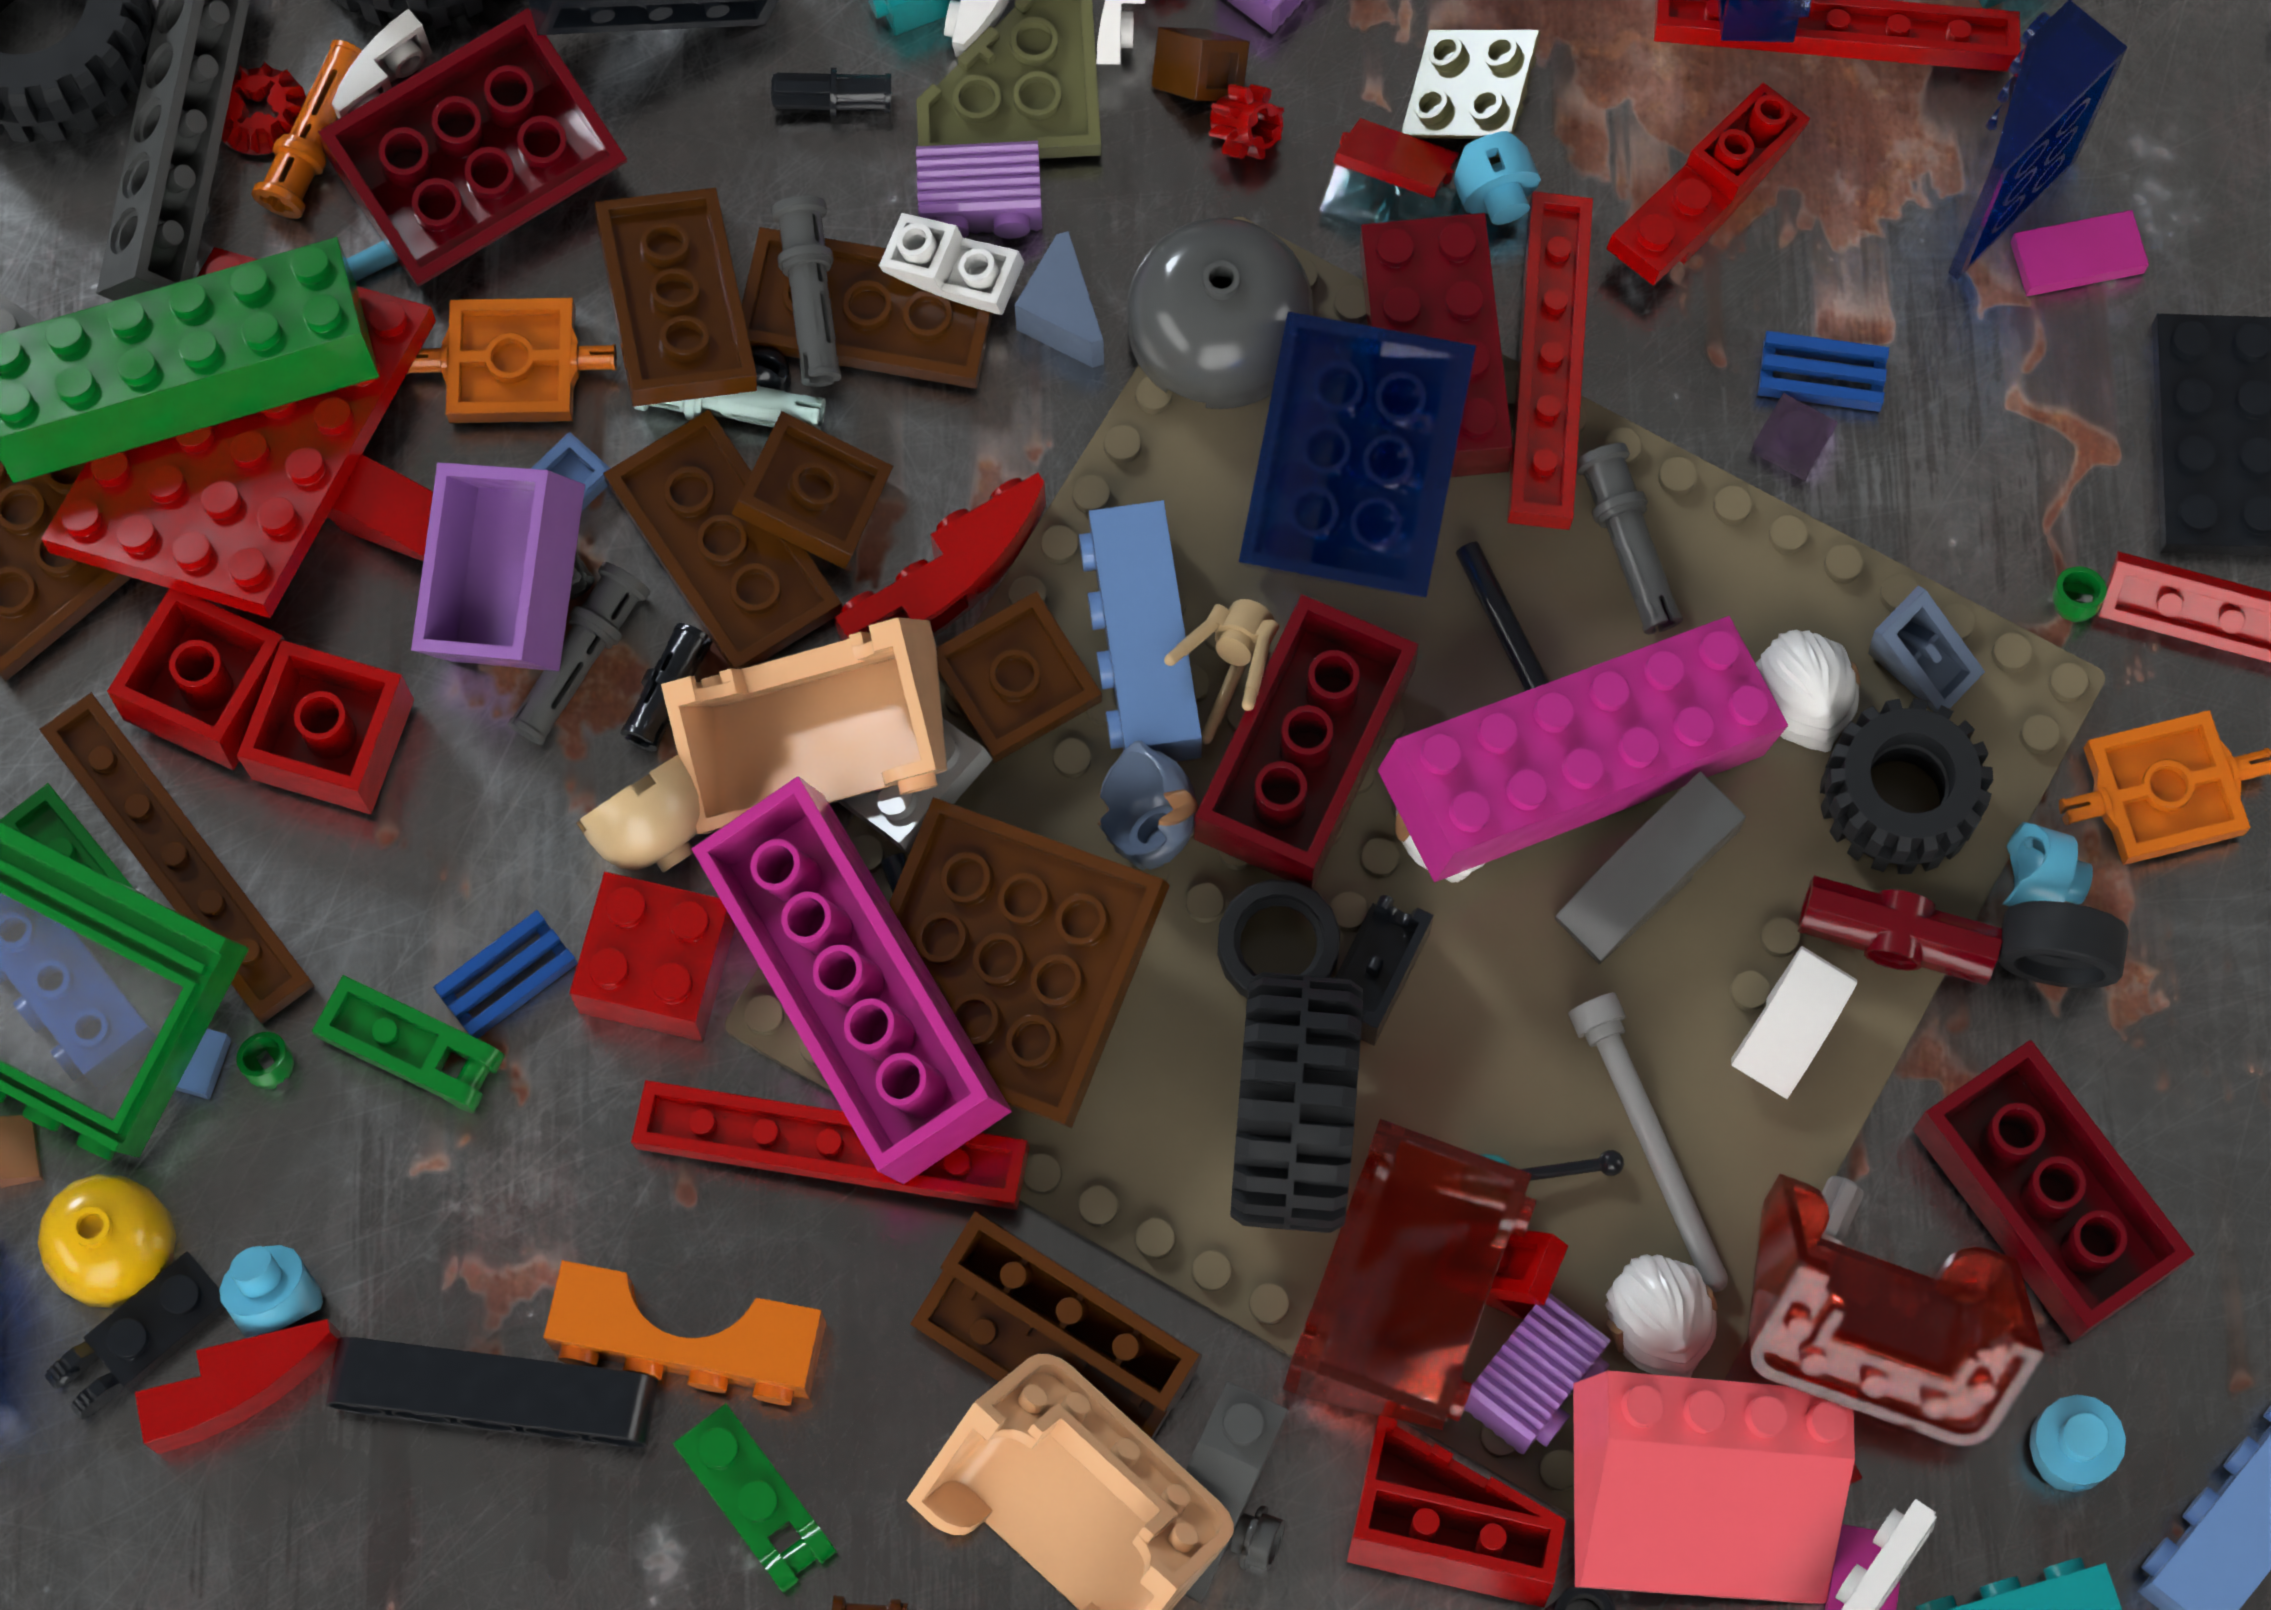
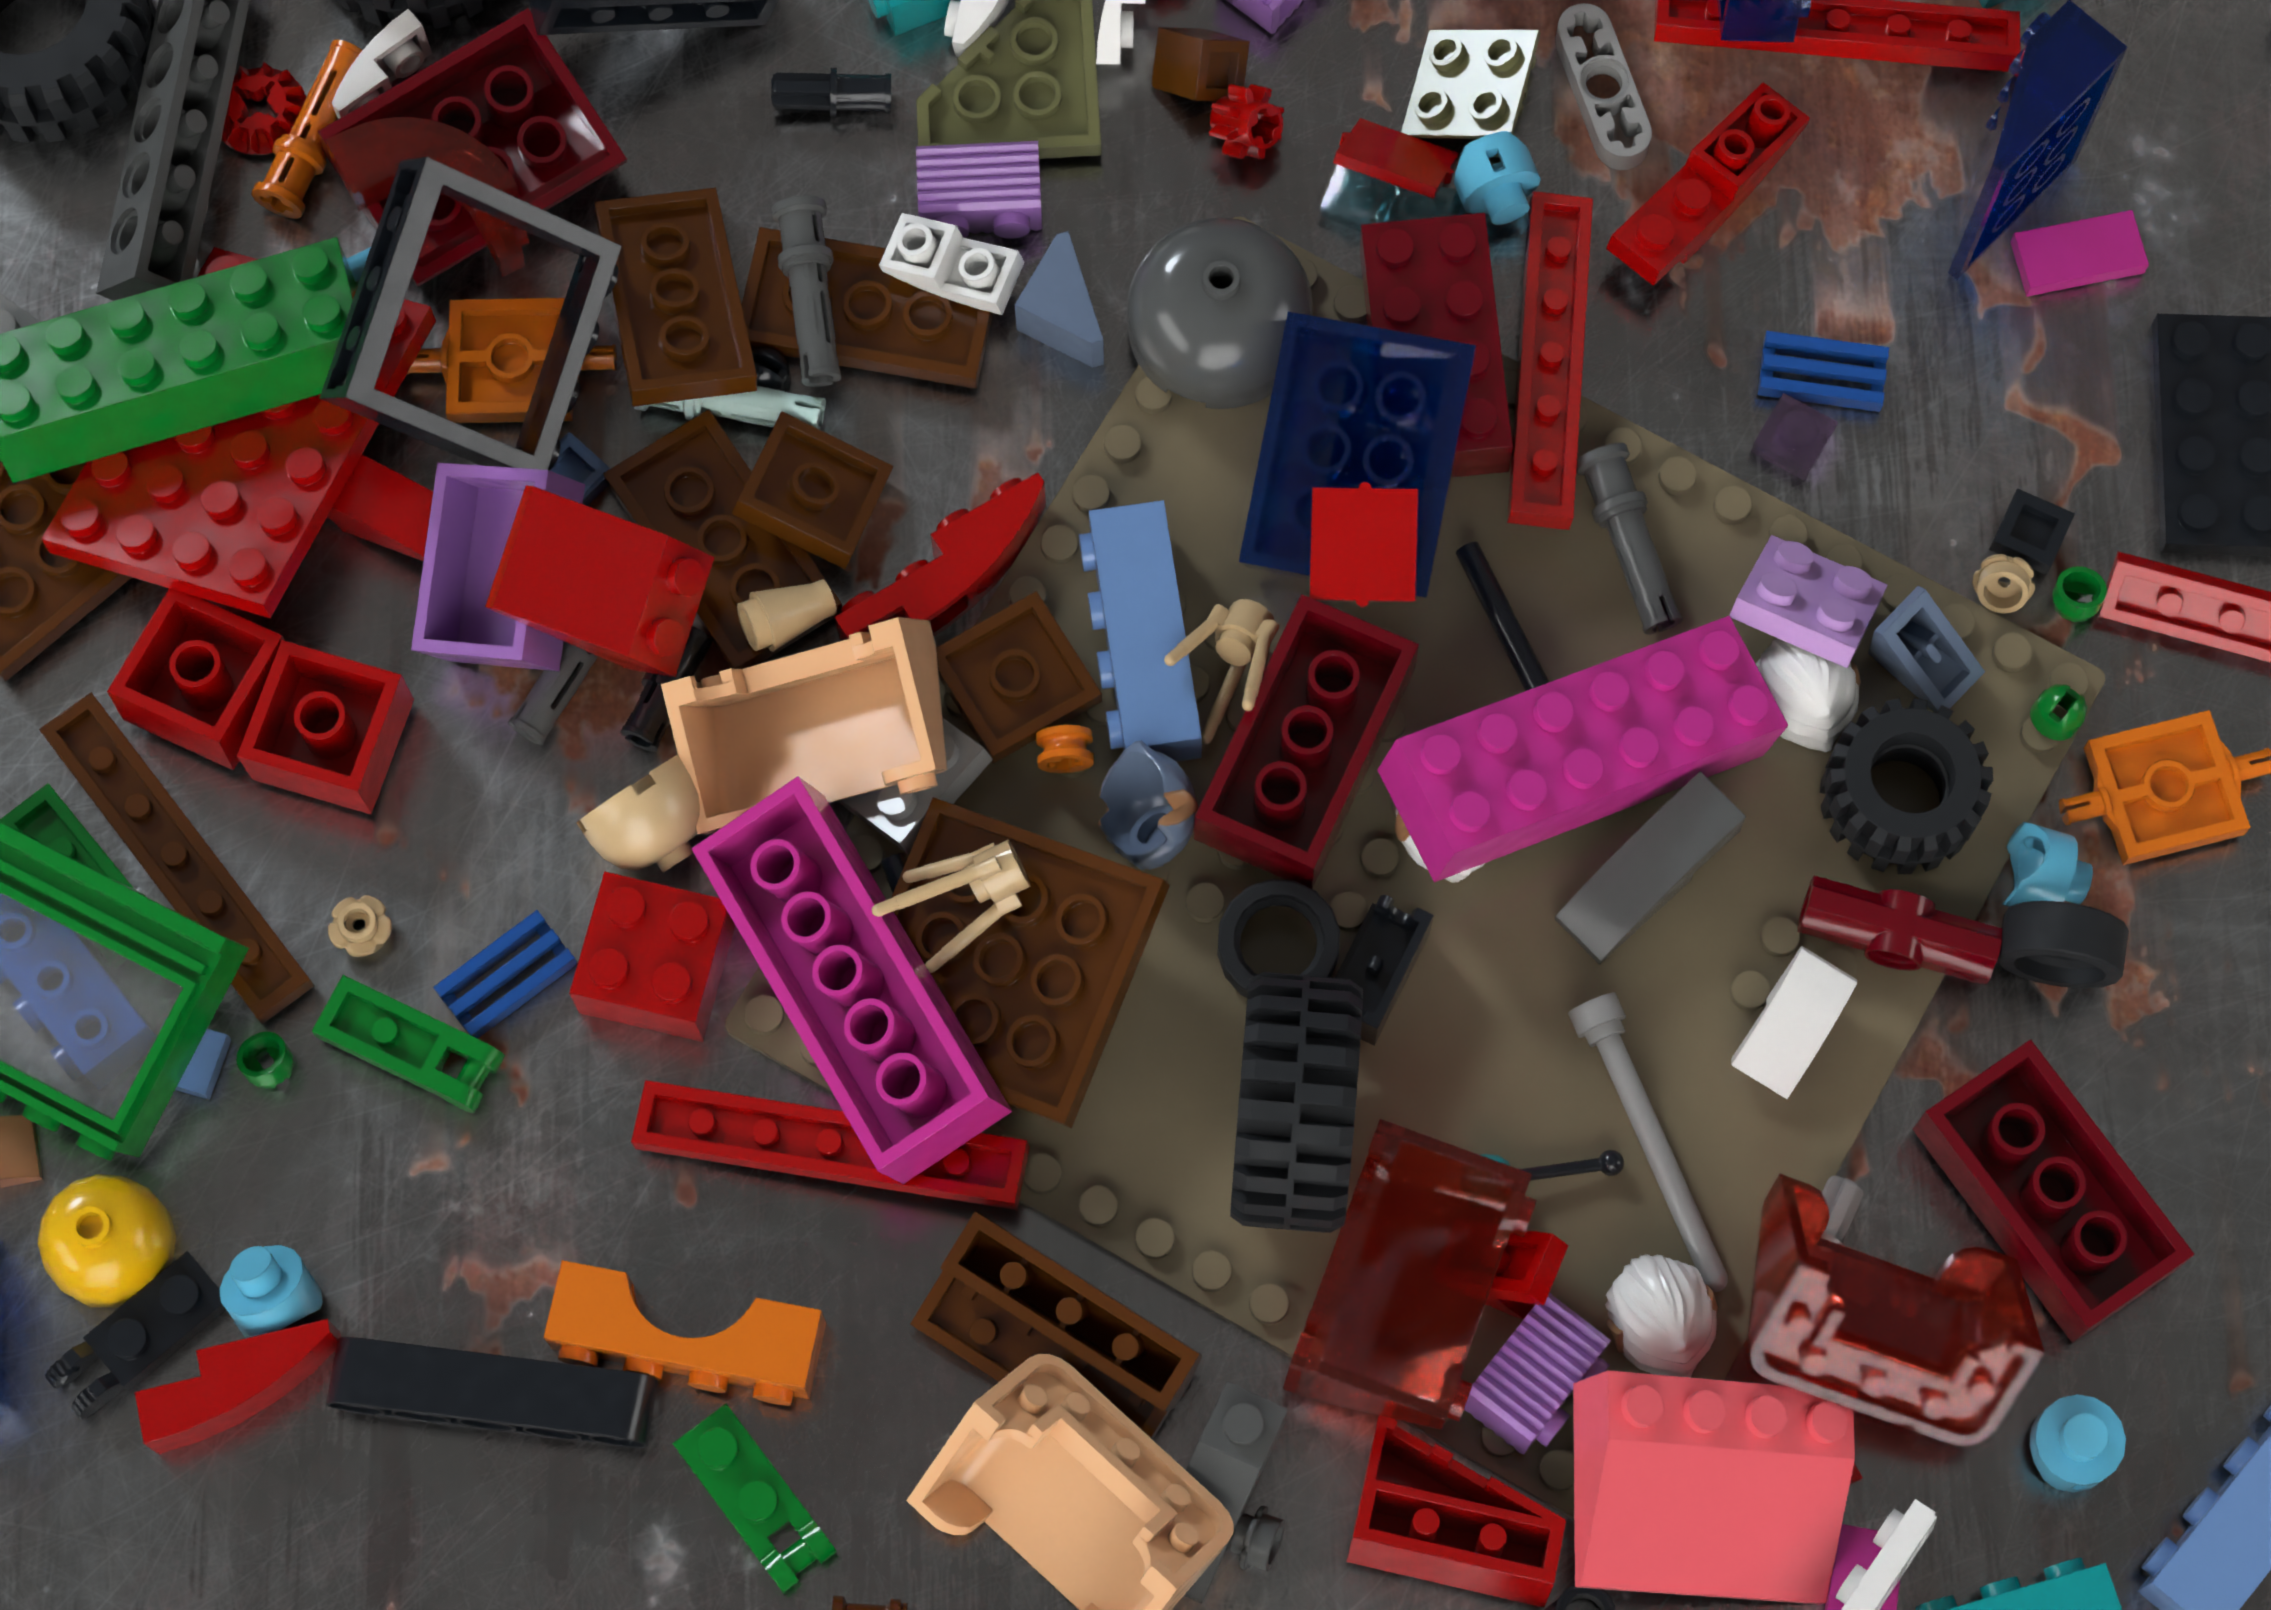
(364, 941): none -> tan plate
(371, 154): none -> clear red arch
(383, 291): none -> black window
(600, 582): none -> red slope
(784, 613): none -> tan cone
(992, 874): none -> tan plant
(1064, 748): none -> orange bush
(1364, 544): none -> red piece
(1596, 111): none -> light grey beam
(1808, 600): none -> lavender plate
(2003, 596): none -> tan plate
(2032, 530): none -> black plate
(2049, 723): none -> green hinge

